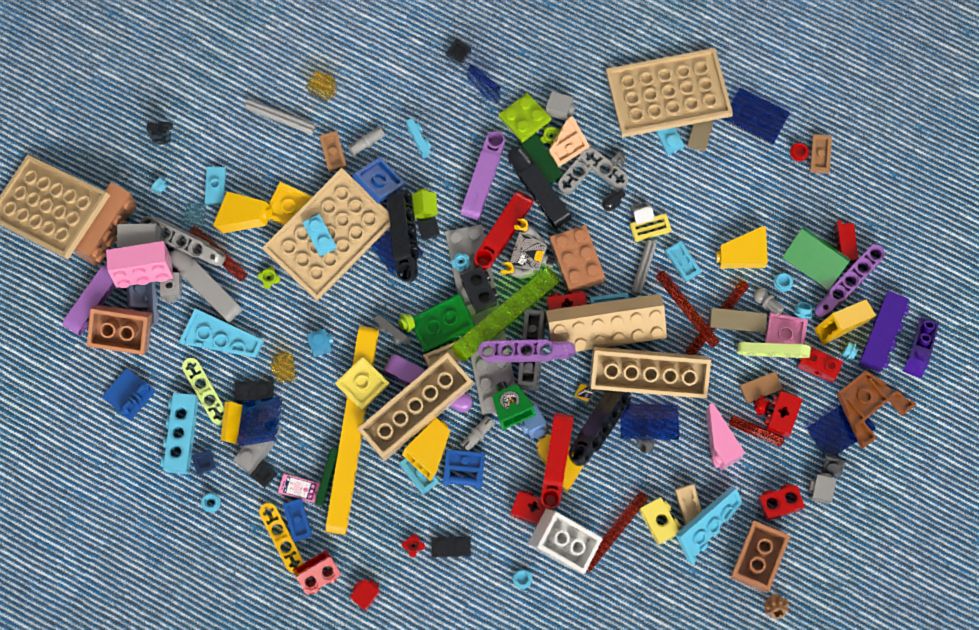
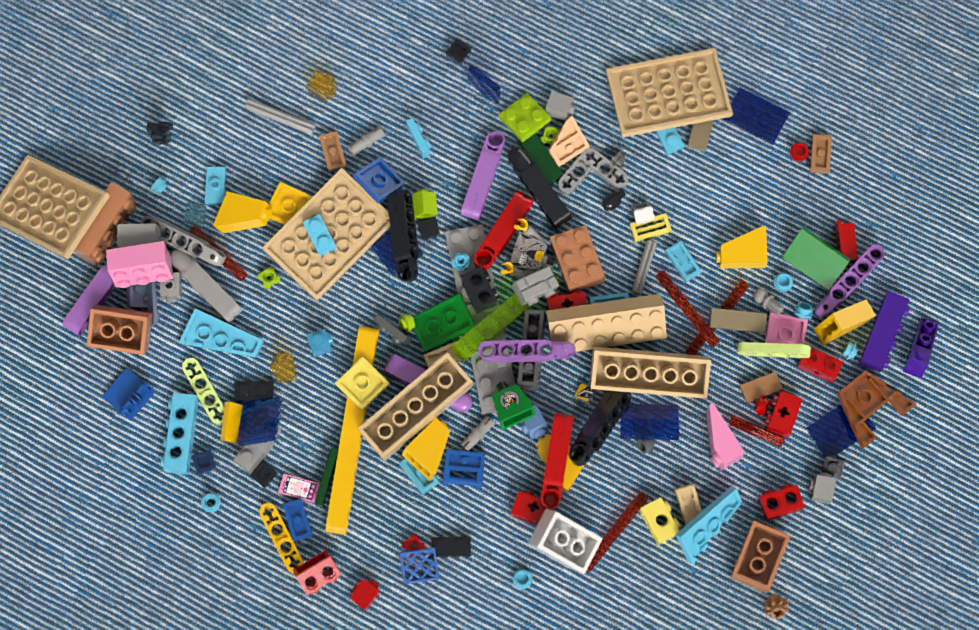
(413, 573): none -> window
(535, 286): none -> light grey brick

